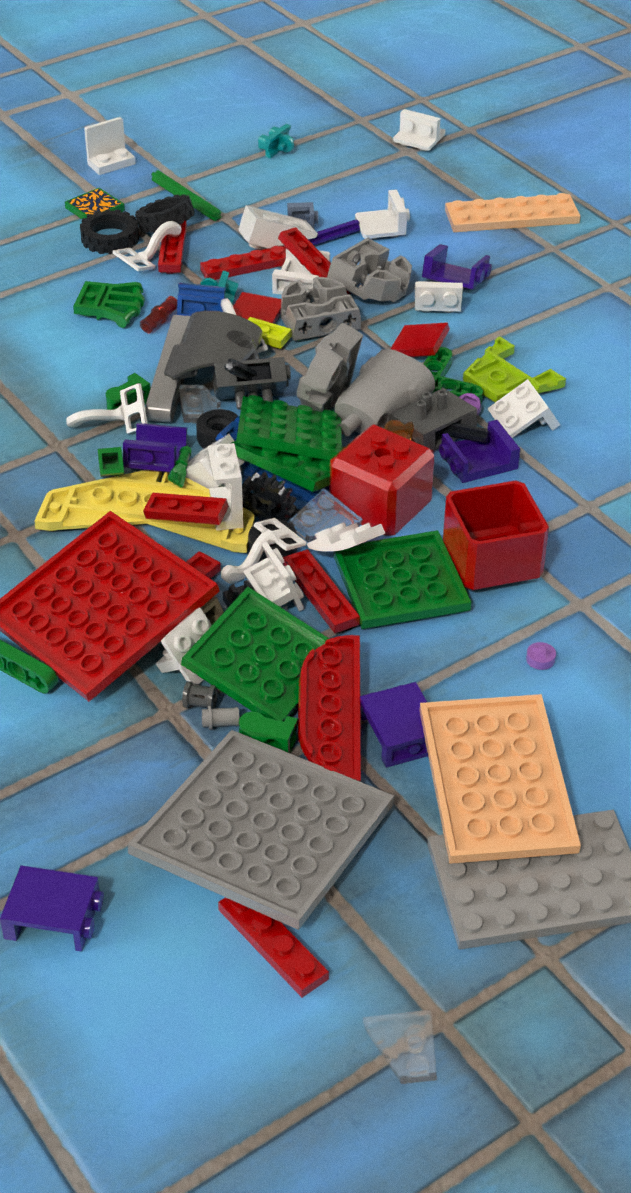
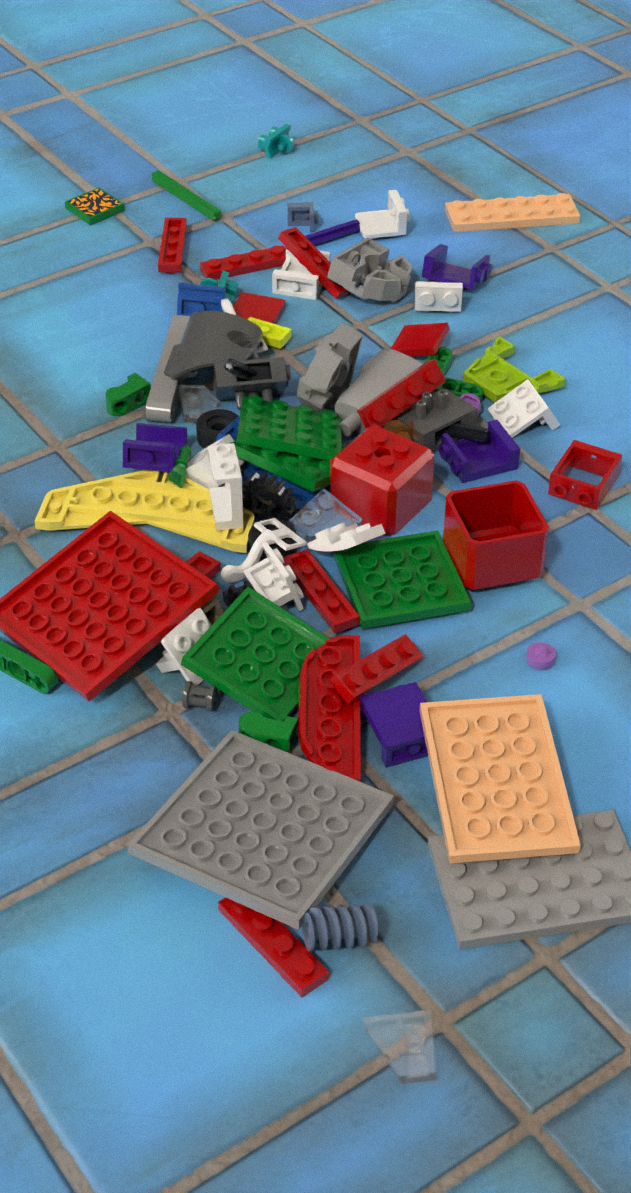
(52, 903): dark purple panel -> none
(107, 146): white bracket -> none
(107, 220): black tyre -> none
(110, 301): green plate -> none
(110, 461): green leg -> none
(123, 412): white piece -> none
(144, 257): white piece -> none
(159, 314): clear red pin -> none
(168, 209): black tyre -> none
(186, 508): red plate -> none
(220, 717): light grey pin -> none
(263, 227): white slope -> none
(328, 302): light grey connector -> none
(339, 924): none -> sand blue piece
(376, 668): none -> red plate
(401, 395): none -> red plate
(418, 130): white bracket -> none
(580, 457): none -> red window

